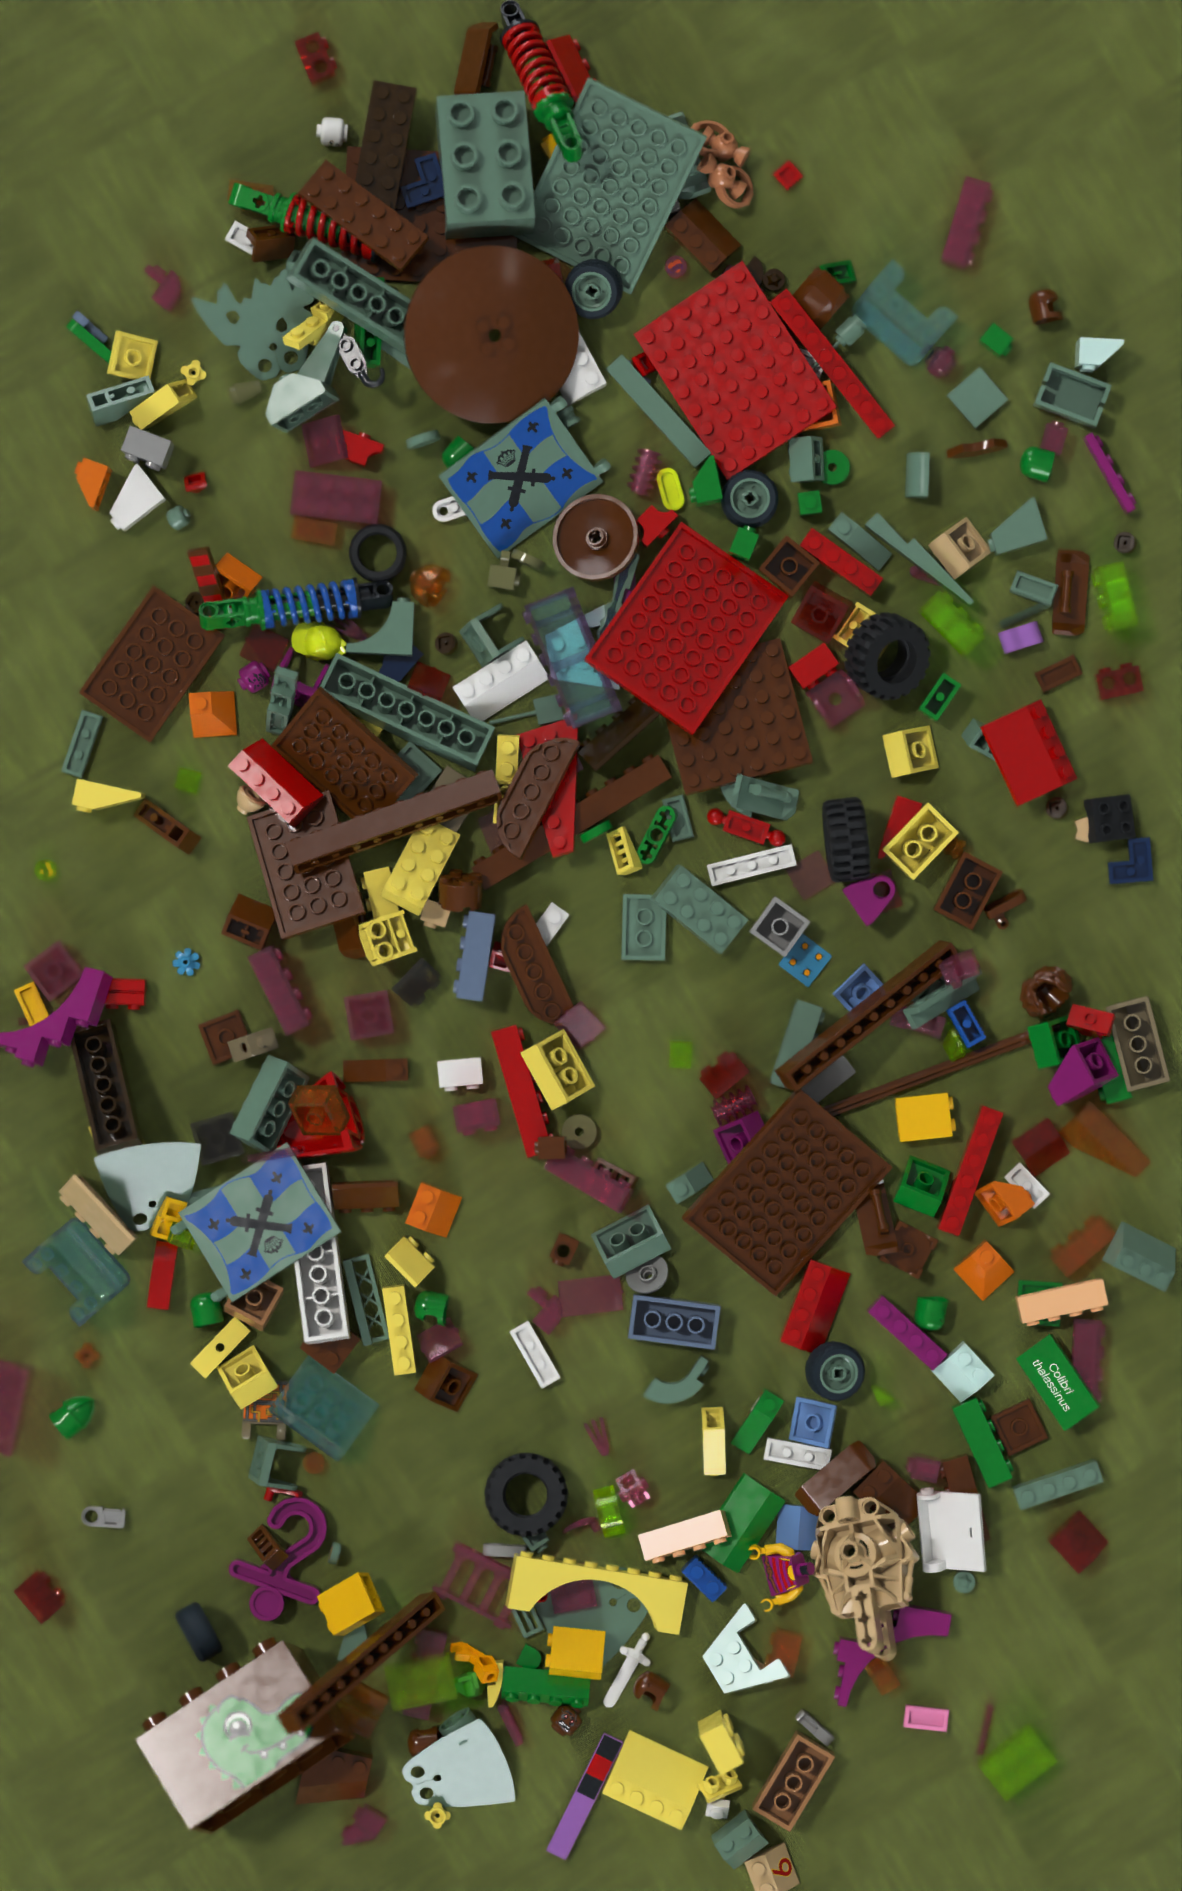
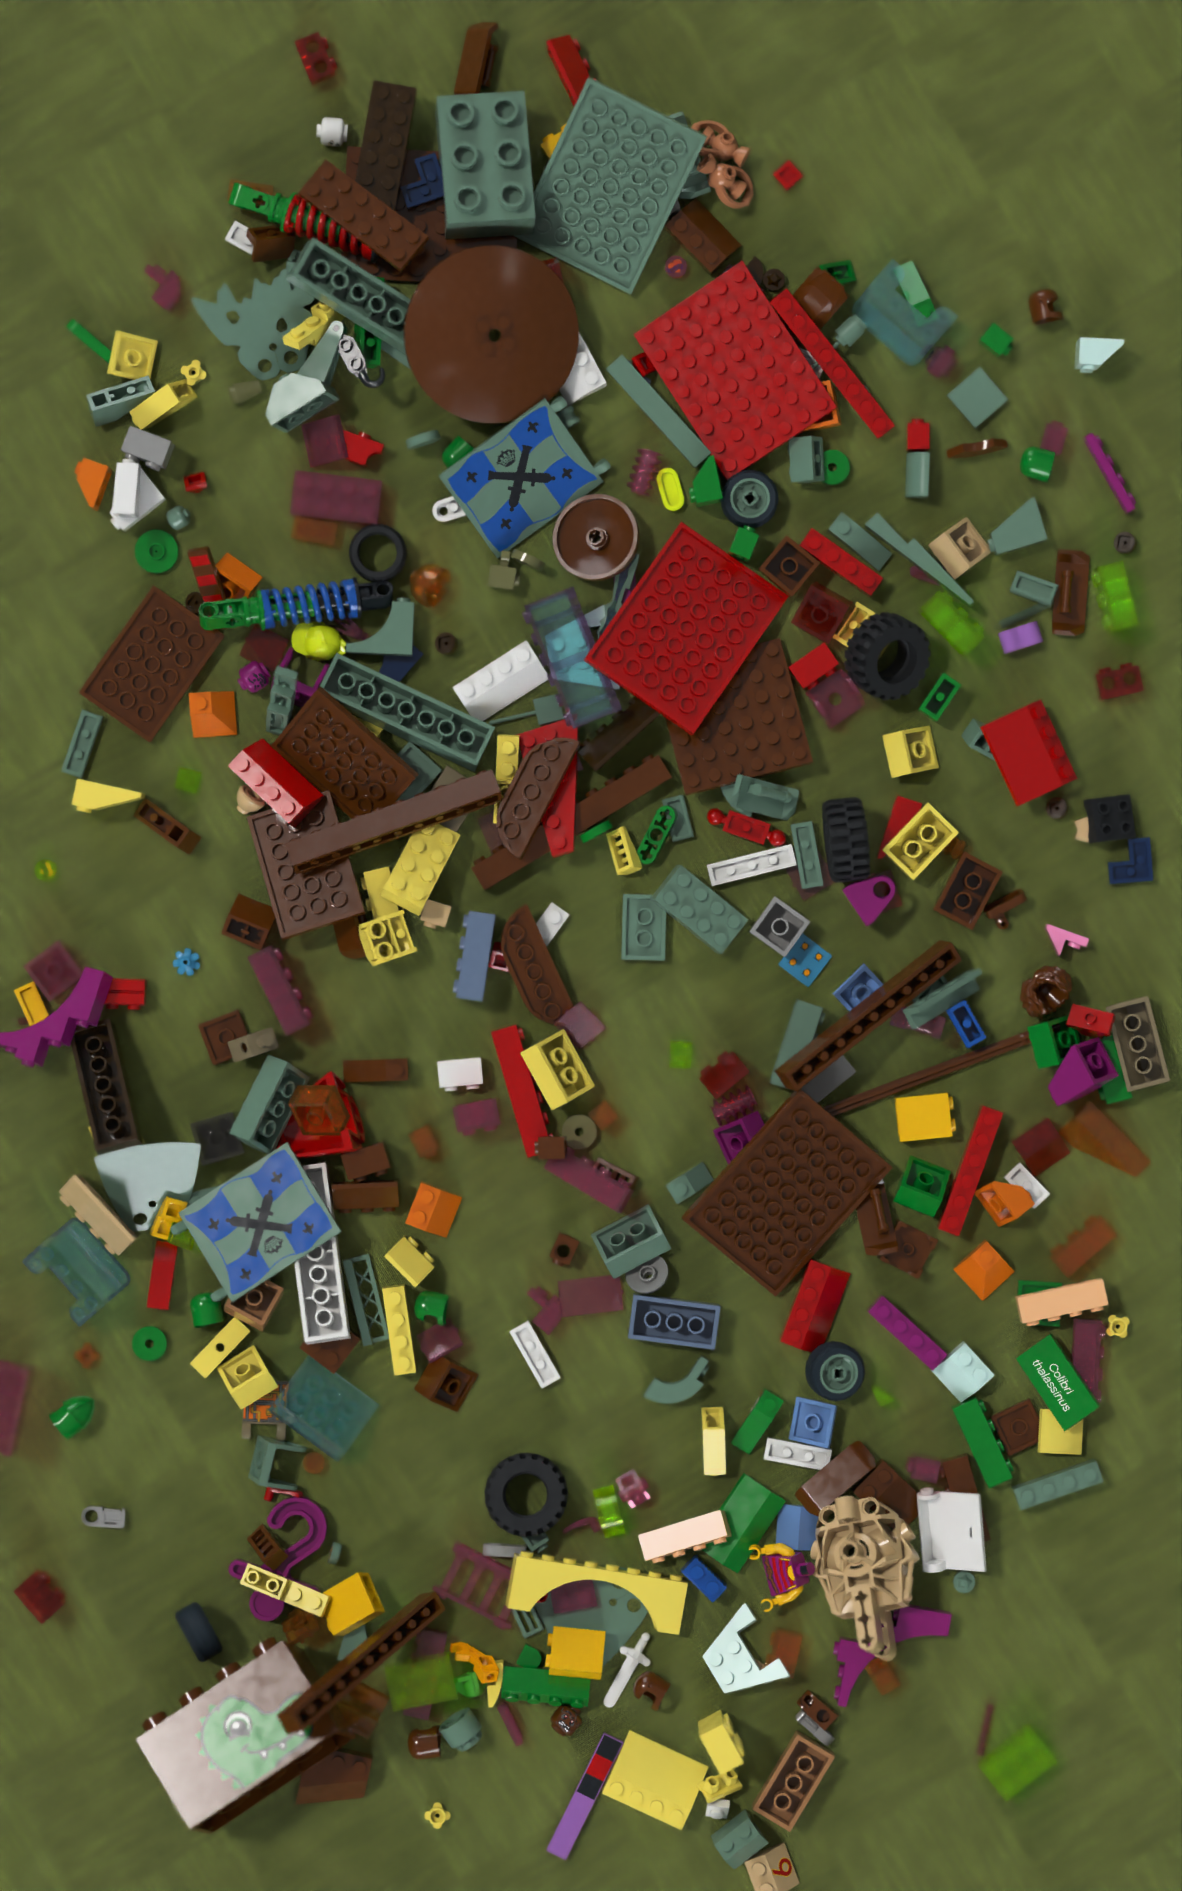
(84, 322): sand blue bar -> none
(127, 489): none -> white slope
(149, 1353): none -> green piece
(166, 553): none -> green piece
(276, 1152): clear pink piece -> none
(285, 1590): none -> light yellow slope
(299, 1626): none -> clear orange piece
(365, 1826): clear pink slope -> none
(367, 1160): none -> reddish brown brick
(369, 1015): clear pink brick -> none
(417, 982): clear smoke slope -> none
(429, 681): clear red piece -> none
(460, 890): reddish brown brick -> none
(469, 1772): piece -> none
(480, 642): sand green hose -> none
(540, 78): piece -> none
(599, 276): wheel -> none
(601, 1442): clear pink piece -> none
(603, 1115): none -> clear orange brick
(655, 524): red brick -> none
(806, 855): none -> sand green plate
(809, 503): green brick -> none
(817, 1709): none -> reddish brown leg
(915, 291): none -> green slope
(917, 435): none -> red brick
(926, 1718): bright pink tile -> none
(930, 1312): green helmet -> none
(953, 1046): clear neon green slope -> none
(959, 967): clear pink brick -> none
(965, 223): clear pink brick -> none
(1056, 1440): none -> light yellow tile
(1058, 673): reddish brown tile -> none
(1058, 936): none -> bright pink slope
(1072, 395): sand green piece -> none
(1078, 1541): clear red slope -> none
(1113, 1321): none -> light yellow plate
(1142, 1256): sand green slope -> none

